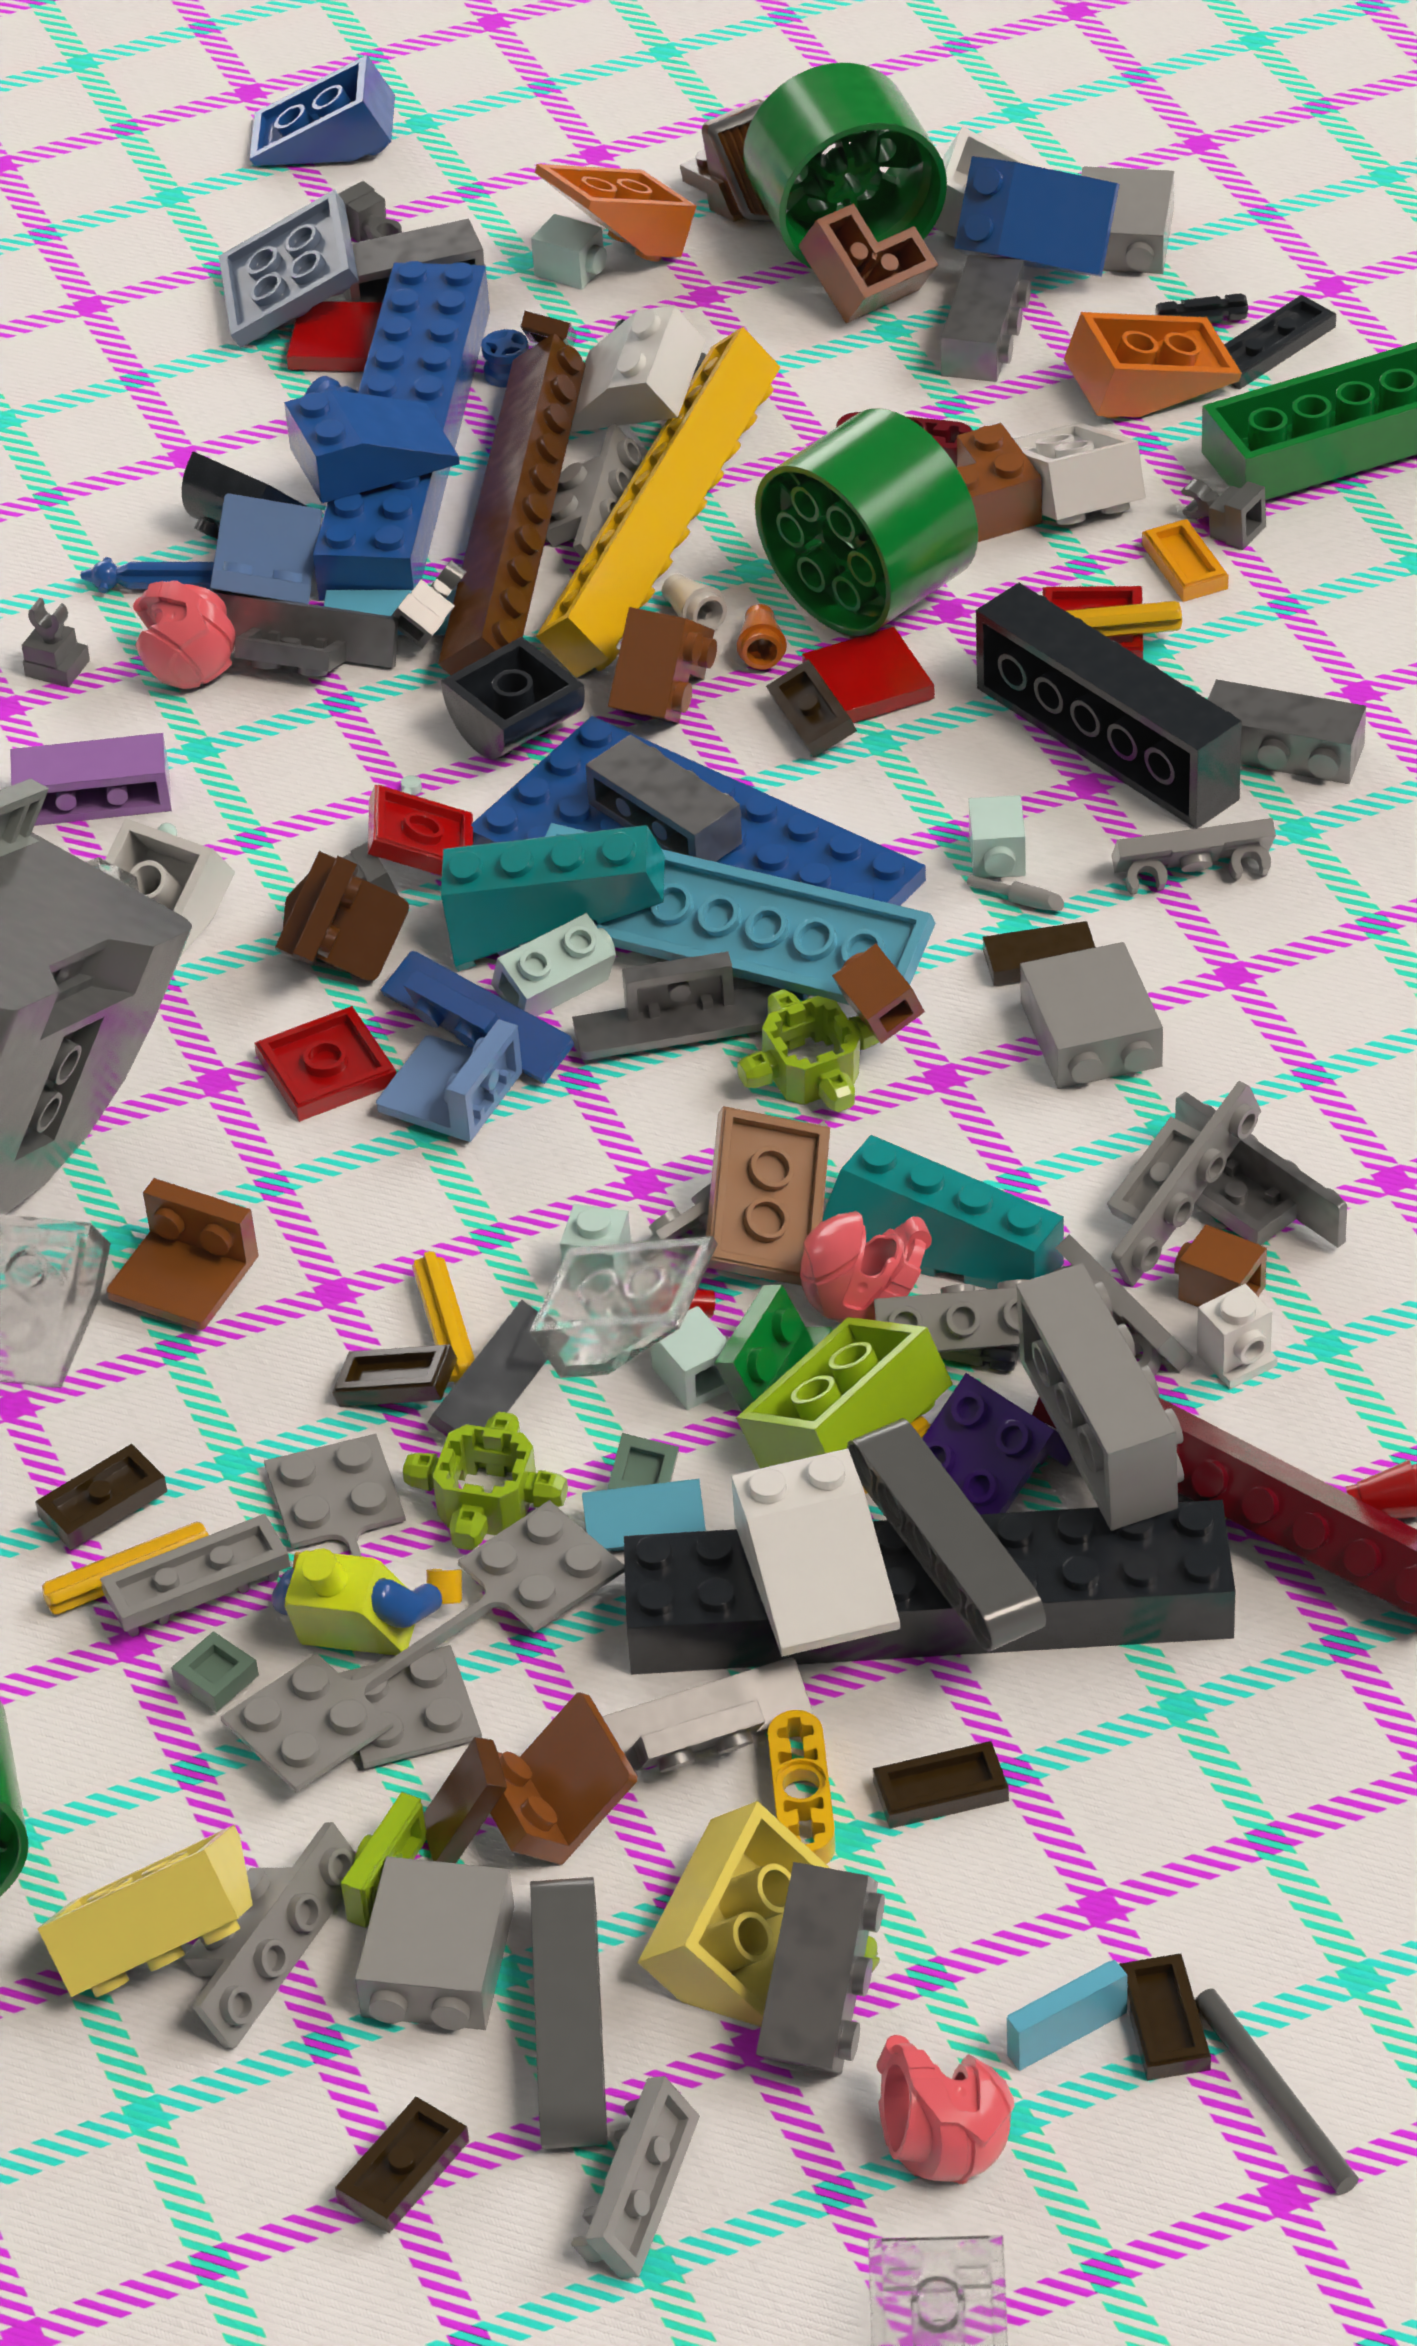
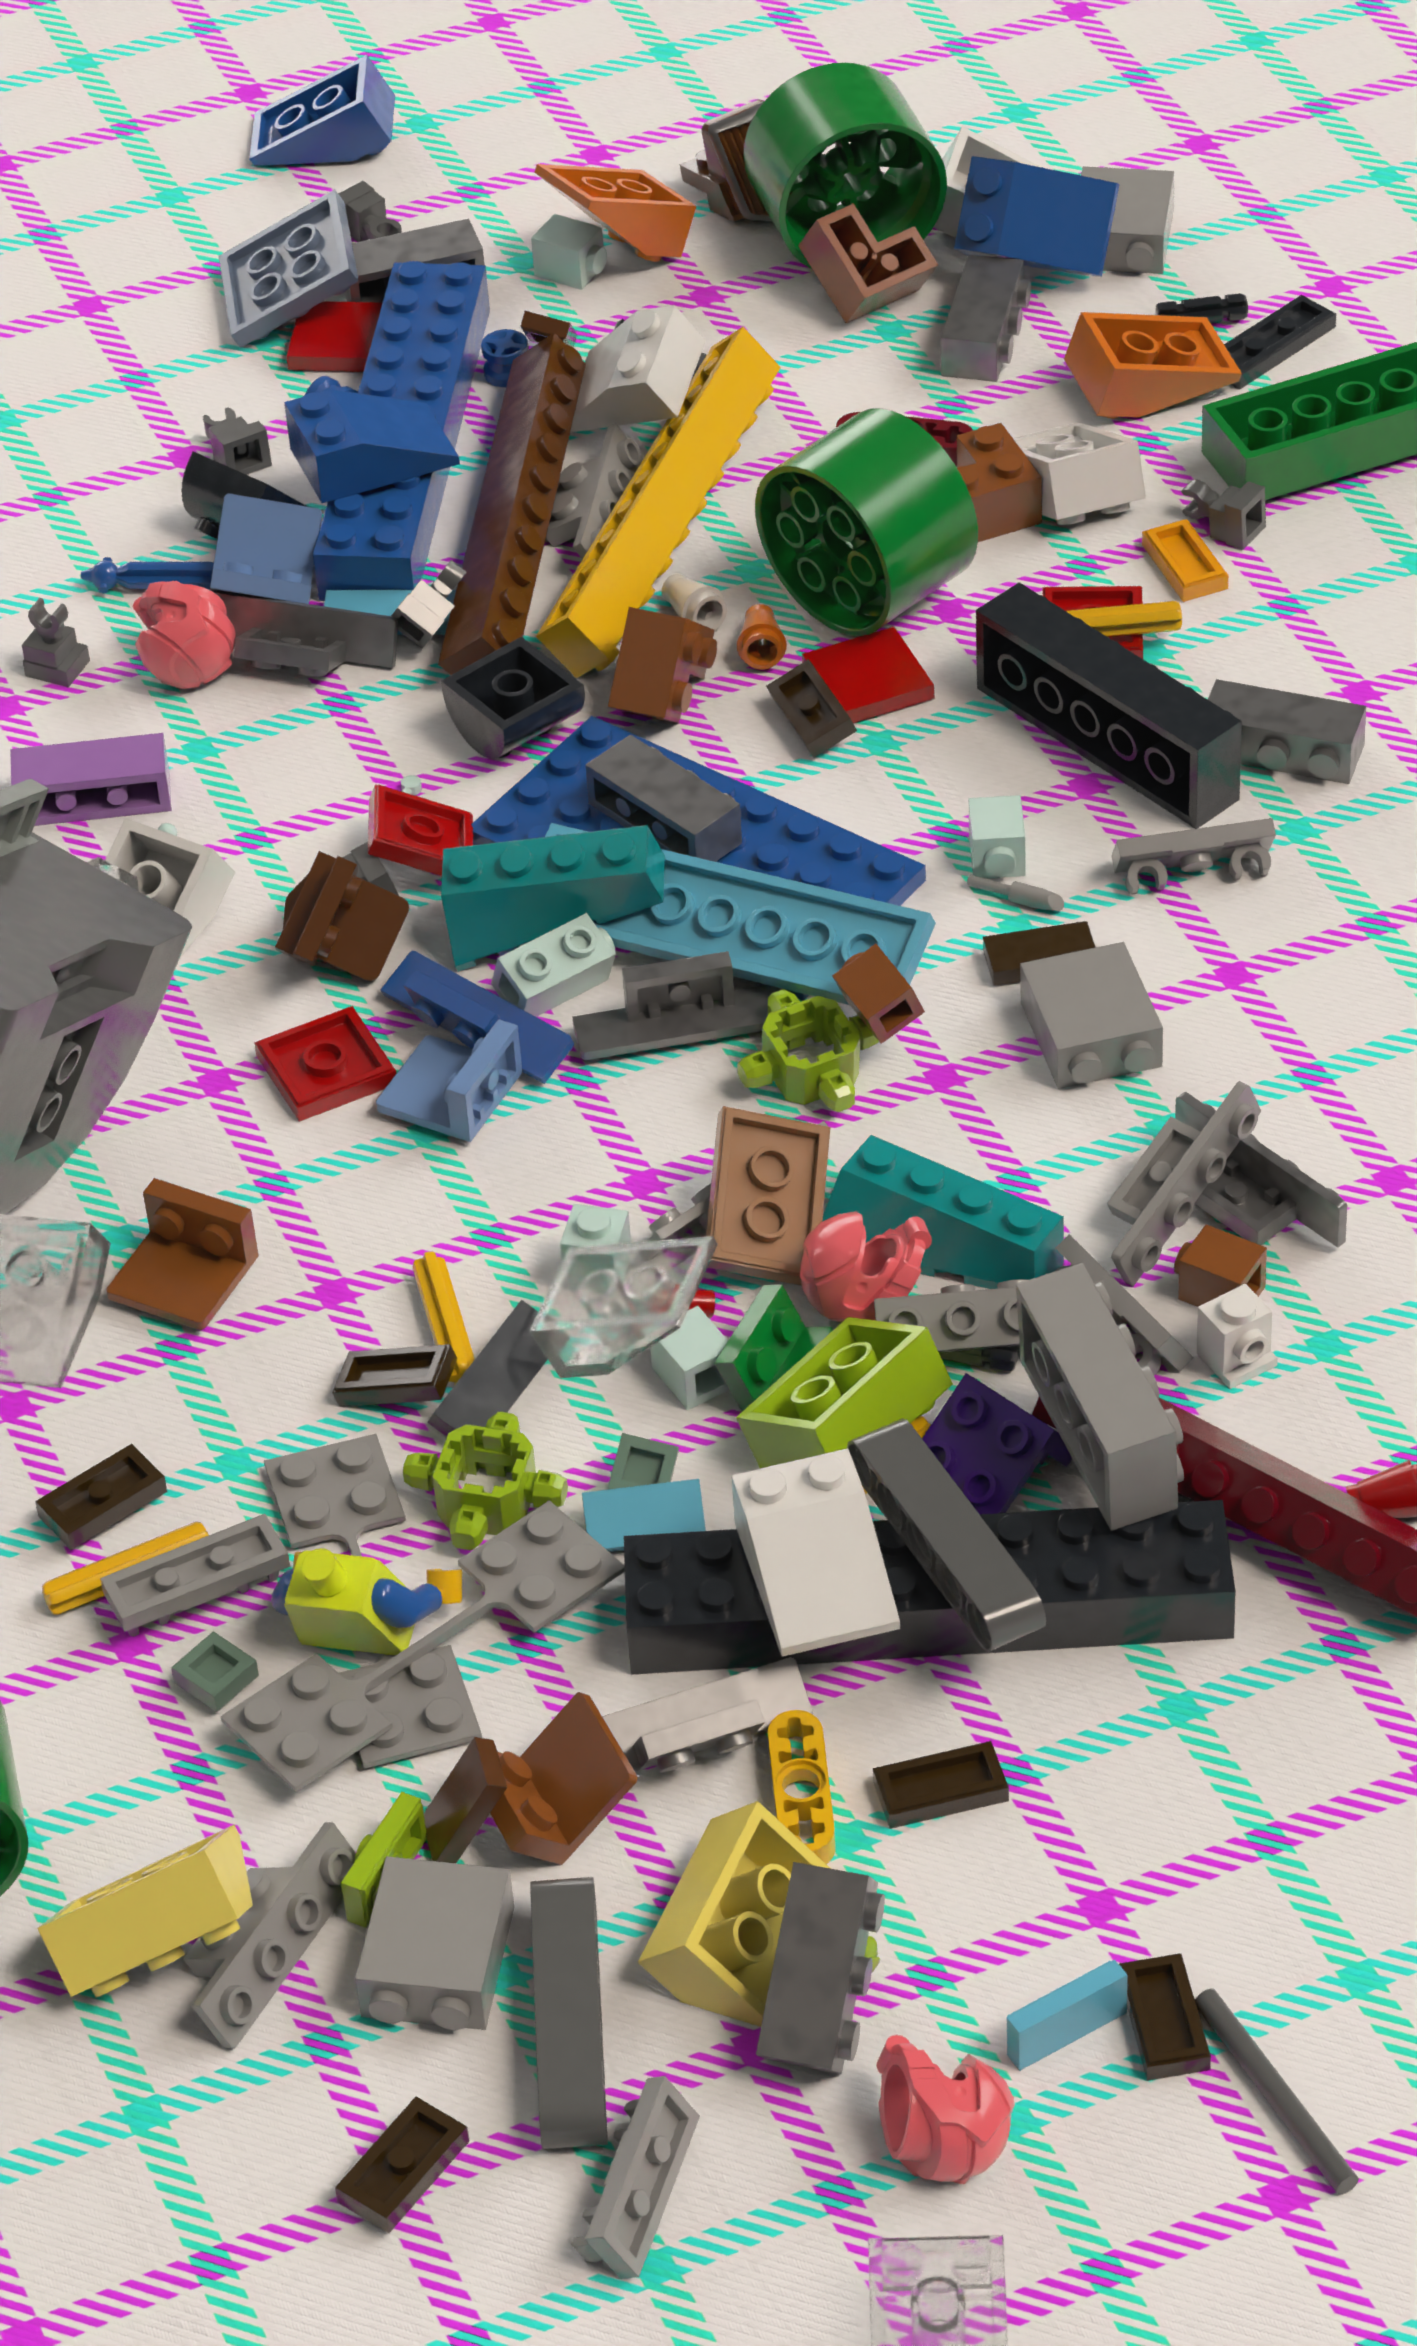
(238, 443): none -> dark grey piece

